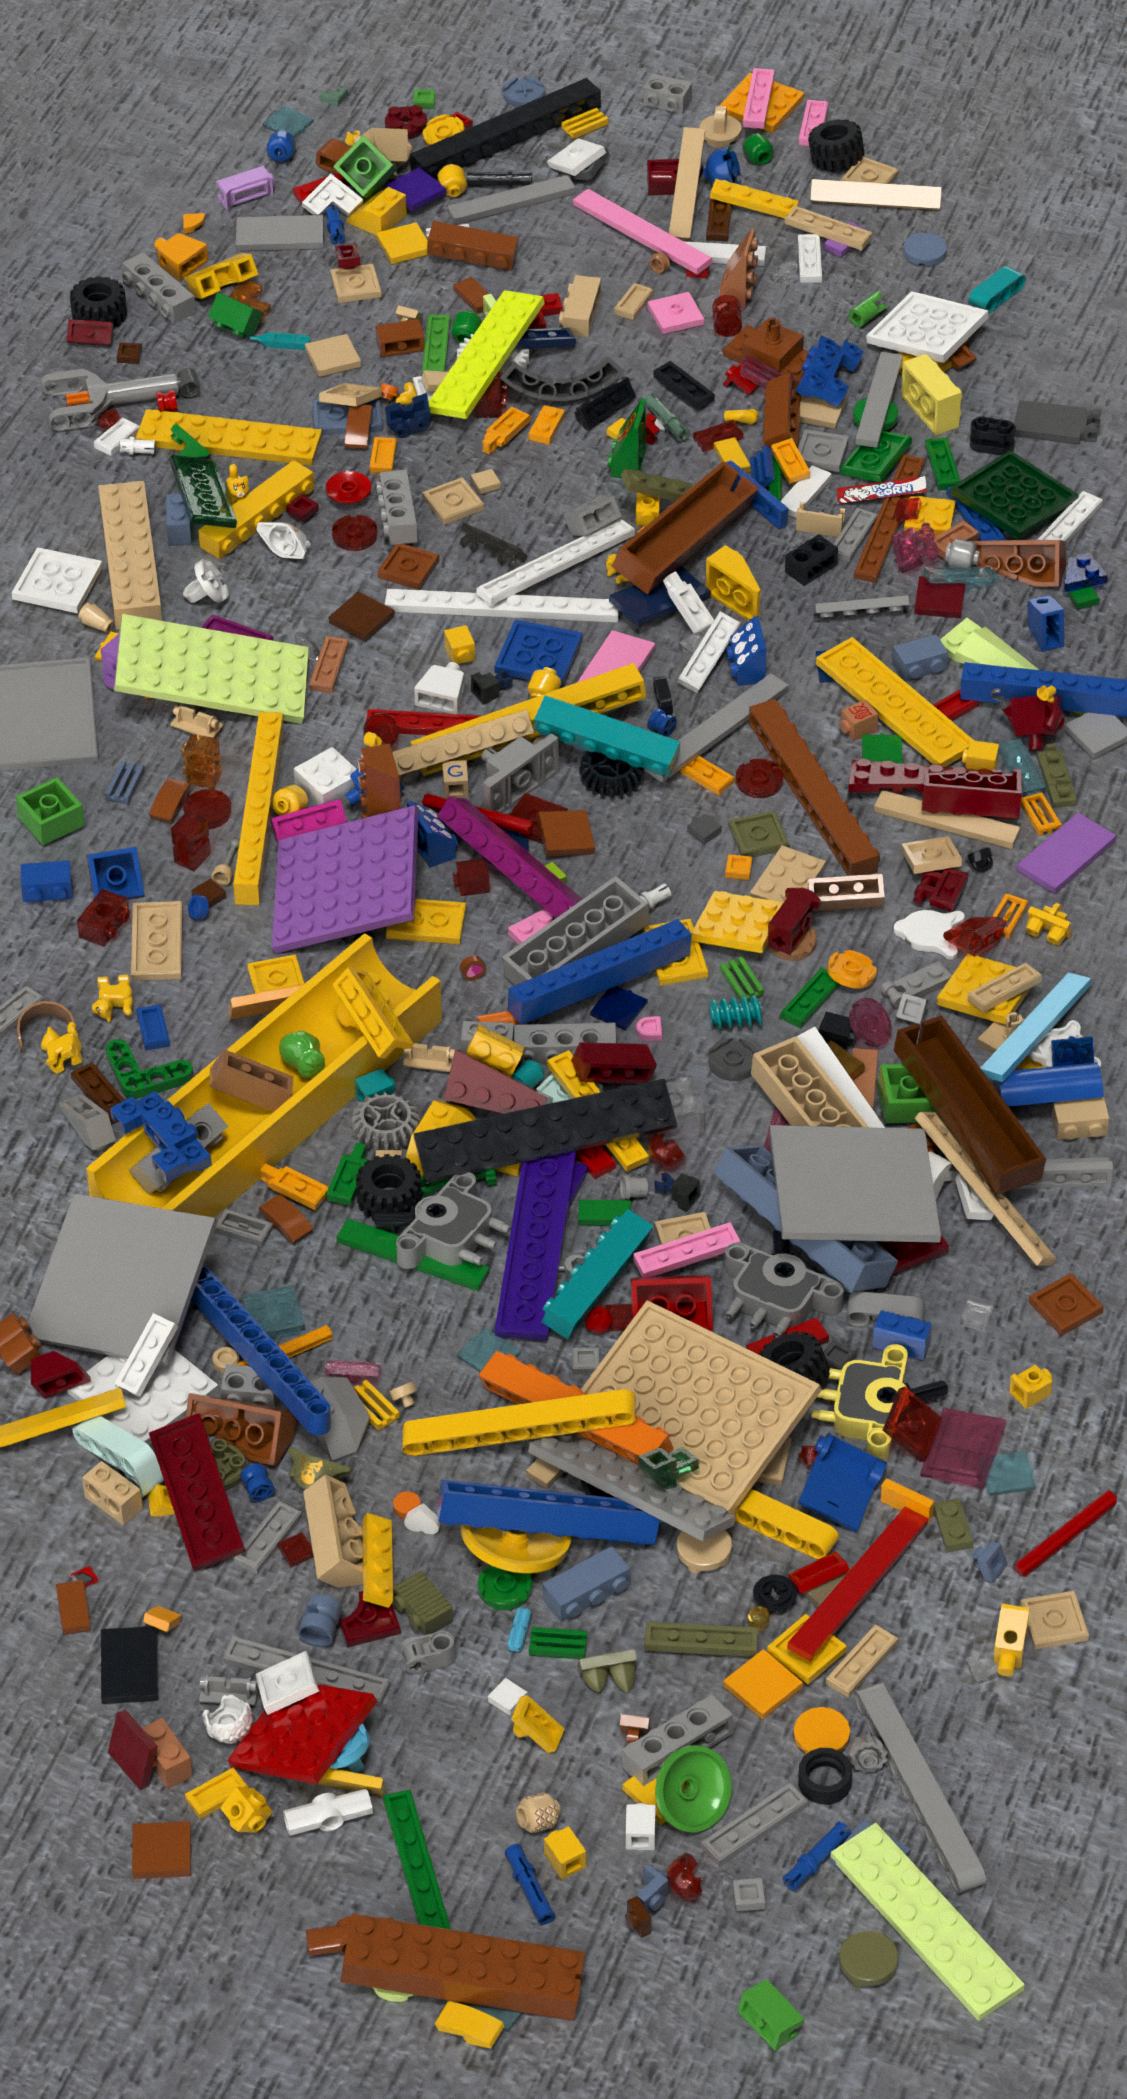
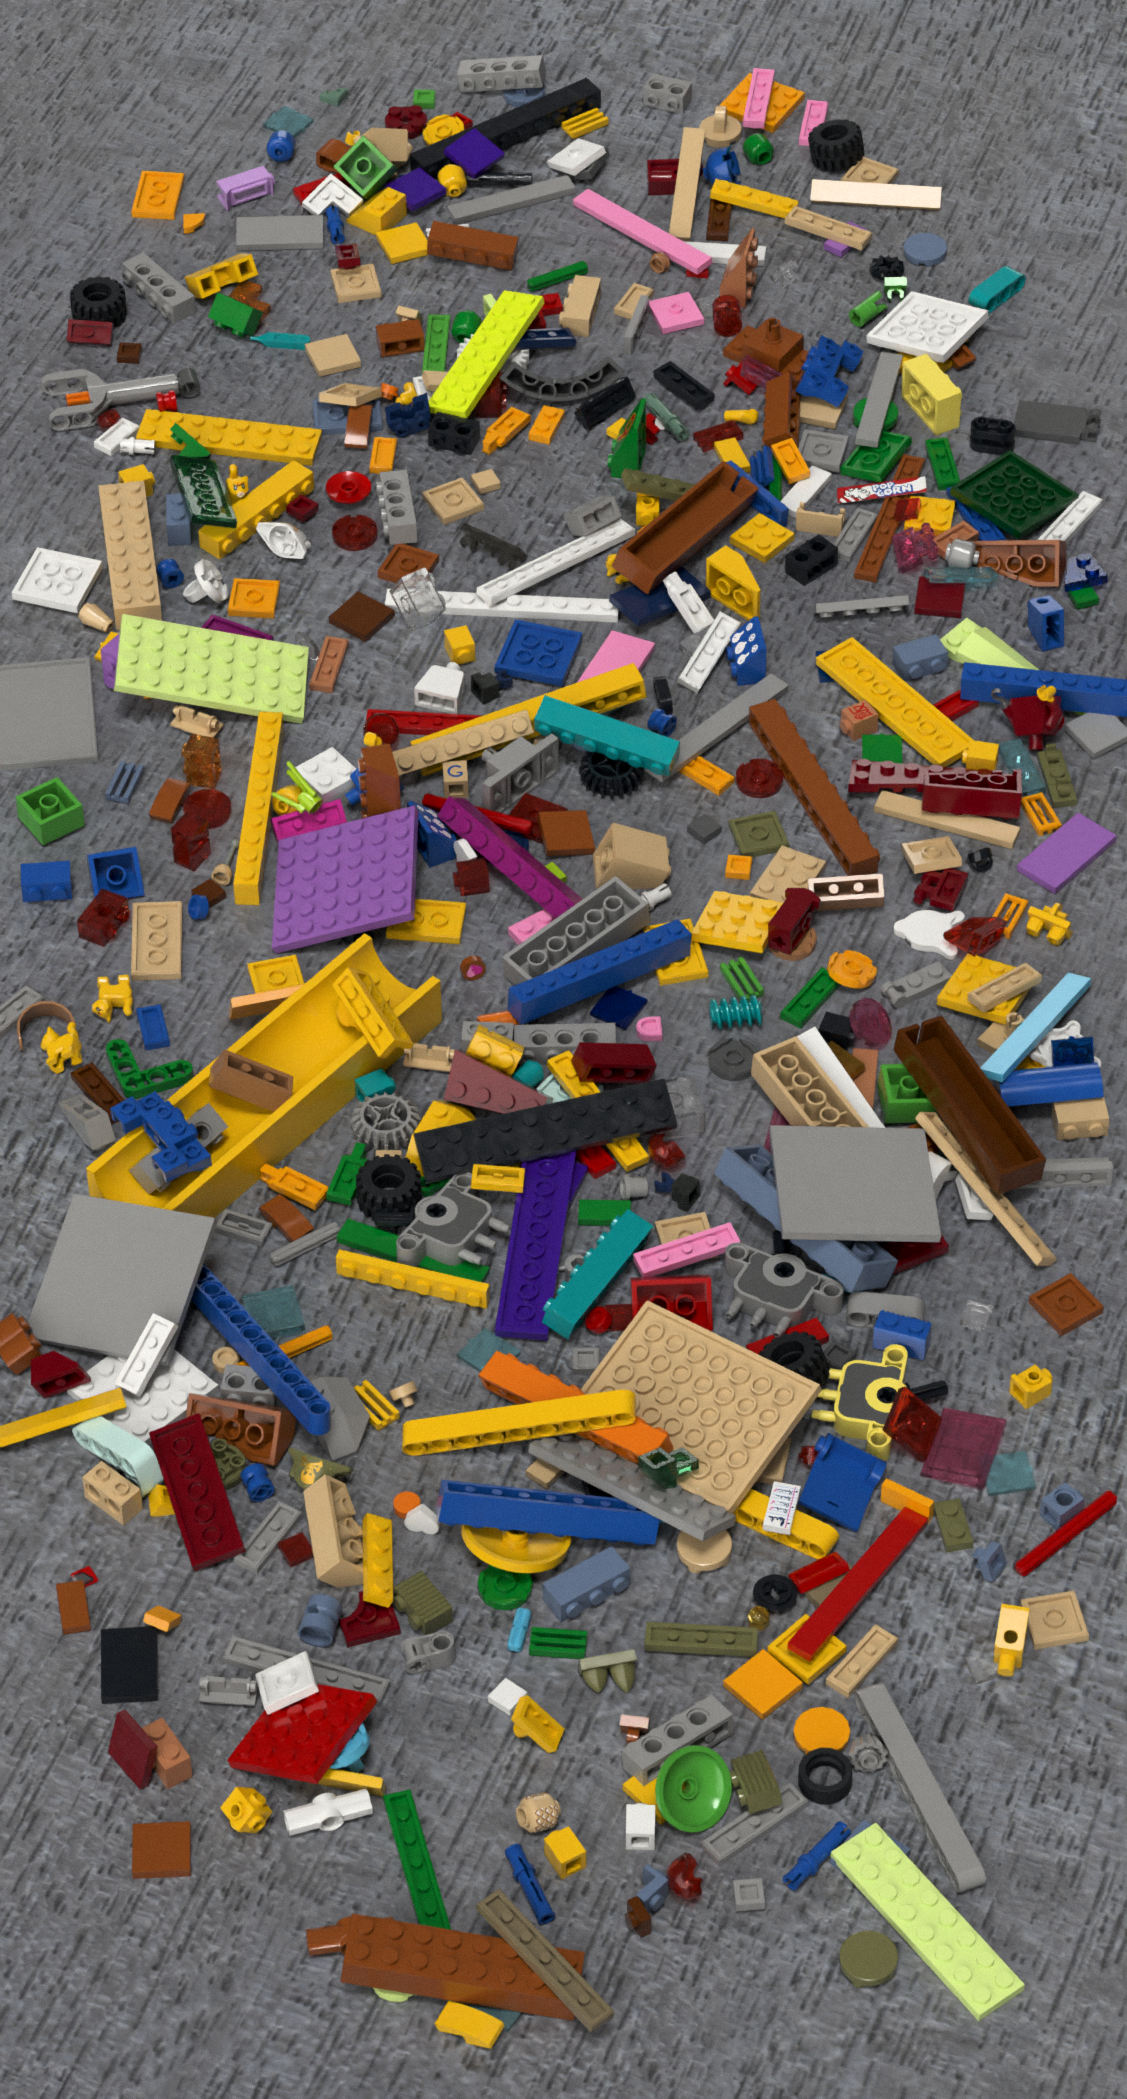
(138, 473): none -> yellow brick
(158, 195): none -> light orange tile
(169, 573): none -> blue wheel
(181, 255): light orange torso -> none
(213, 1793): yellow tile -> none
(230, 1721): white hair -> none
(253, 598): none -> light orange tile
(303, 1053): bright green hair -> none
(304, 1243): none -> light grey axle
(308, 798): none -> lime plant
(351, 1369): clear pink plate -> none
(413, 1279): none -> yellow plate
(418, 599): none -> clear brick
(454, 433): none -> black brick
(464, 850): none -> white tile
(471, 293): dark orange tile -> none
(474, 153): none -> dark purple tile
(497, 1178): none -> yellow tile
(501, 73): none -> light grey brick
(543, 682): yellow head -> none
(545, 1960): none -> dark tan tile
(557, 276): none -> green axle
(633, 857): none -> tan slope
(636, 324): none -> light grey tile
(755, 1782): none -> olive brick
(762, 538): none -> yellow plate
(770, 2014): bright green hinge -> none
(781, 1508): none -> white tile
(809, 258): white tile -> none
(880, 271): none -> black gear
(895, 285): none -> tile
(912, 1008): light grey plate -> none
(1061, 1505): none -> sand blue brick

